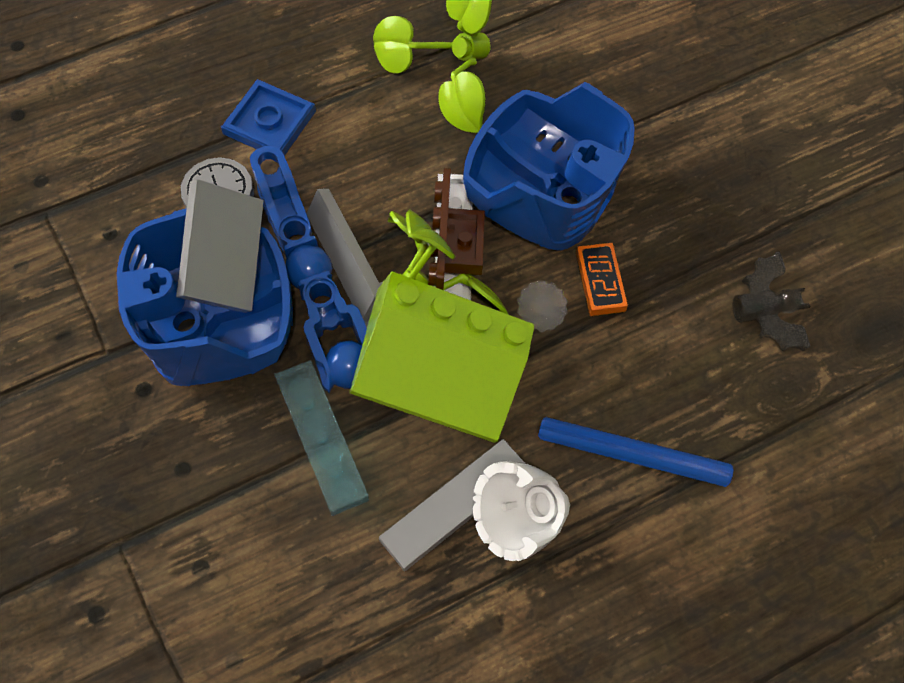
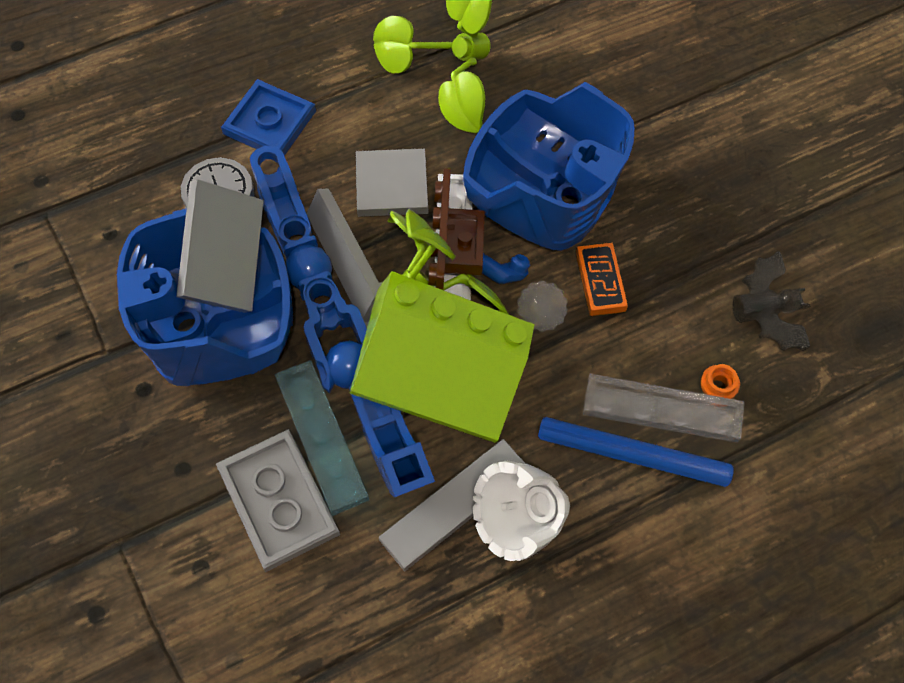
(277, 500): none -> light grey tile
(391, 182): none -> light grey tile
(392, 447): none -> blue arch
(507, 272): none -> blue arm
(664, 408): none -> clear plate
(722, 373): none -> orange plate

